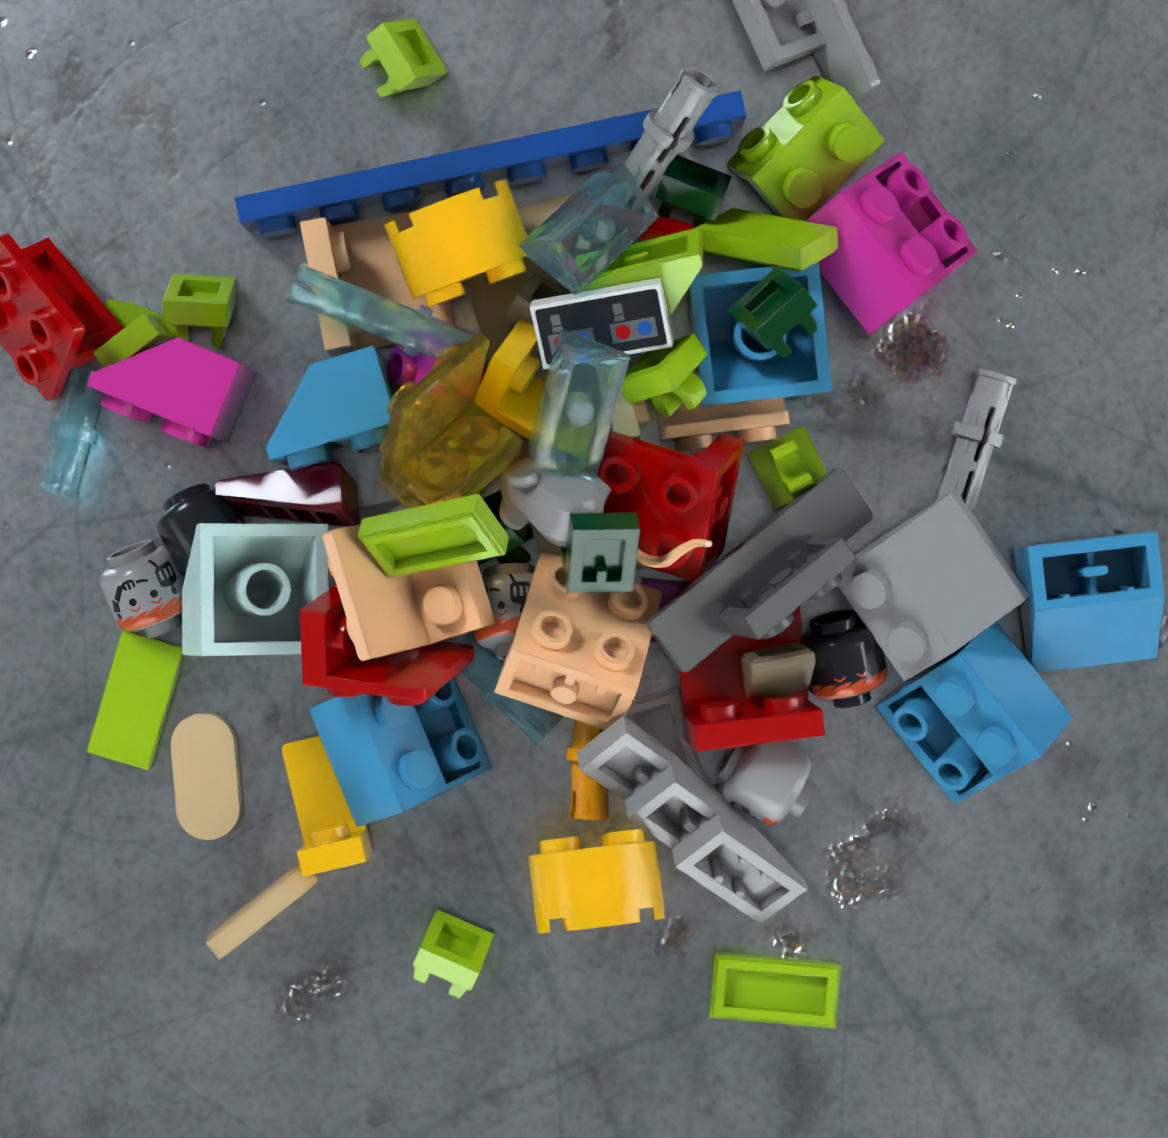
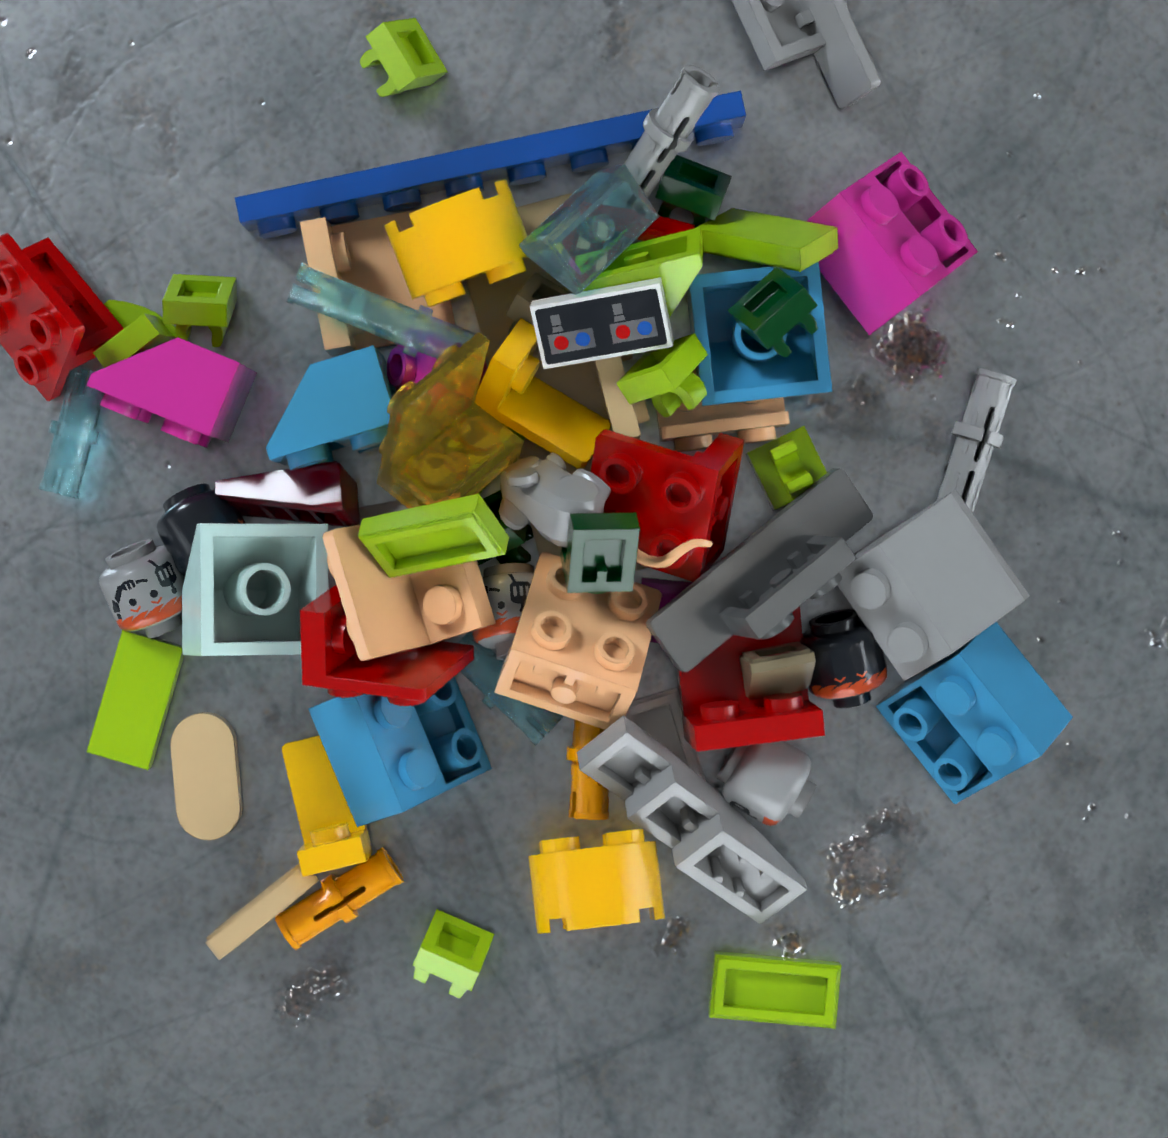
(339, 898): none -> light orange pin
(577, 405): clear light blue slope -> none
(806, 148): lime bracket -> none
(1091, 600): dark azure slope -> none

